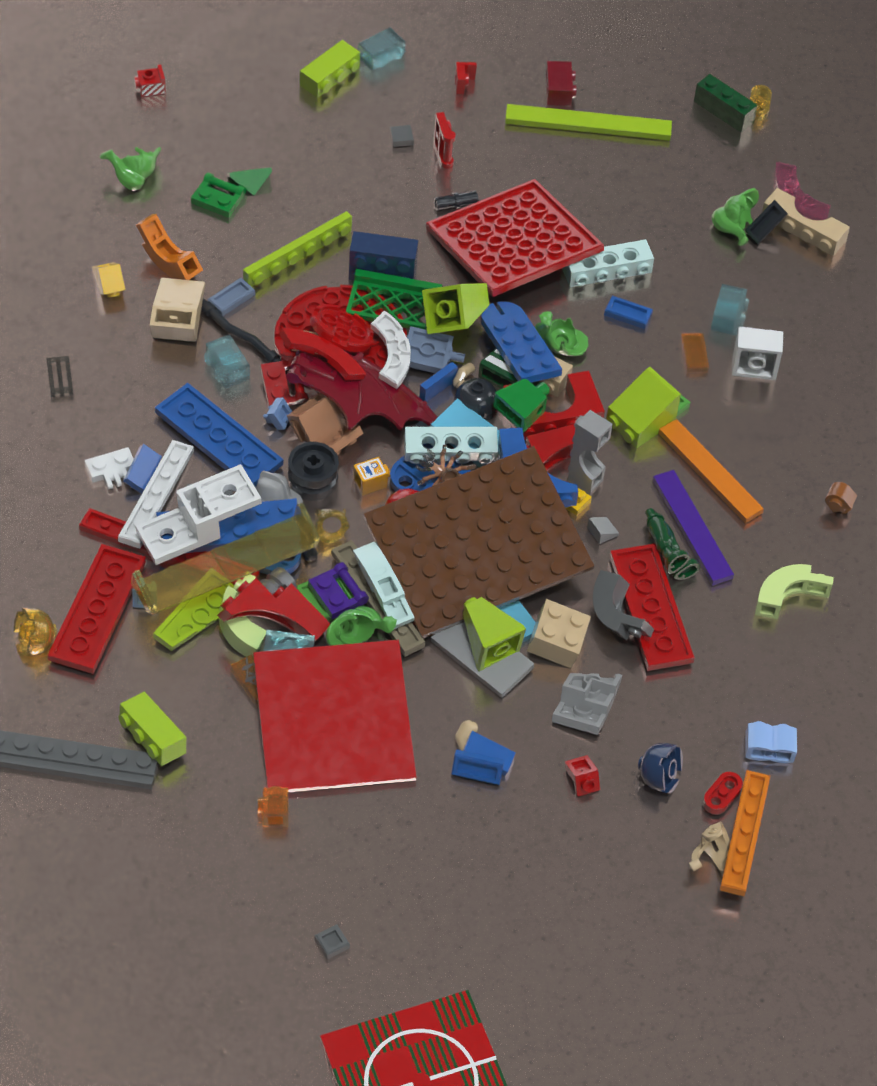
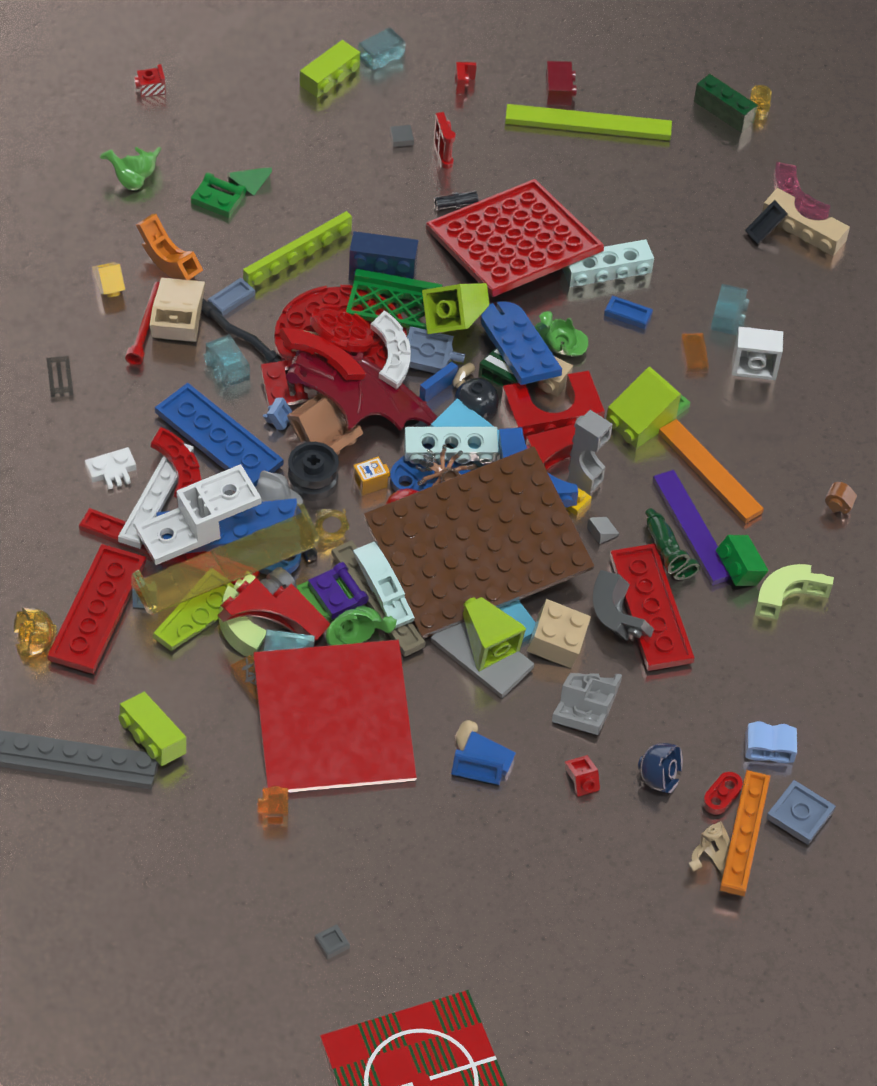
(135, 353): none -> red piece
(142, 468): tile -> none
(180, 457): none -> red tile
(522, 402): green torso -> none
(735, 214): bright green piece -> none
(742, 560): none -> green brick
(801, 812): none -> sand blue plate

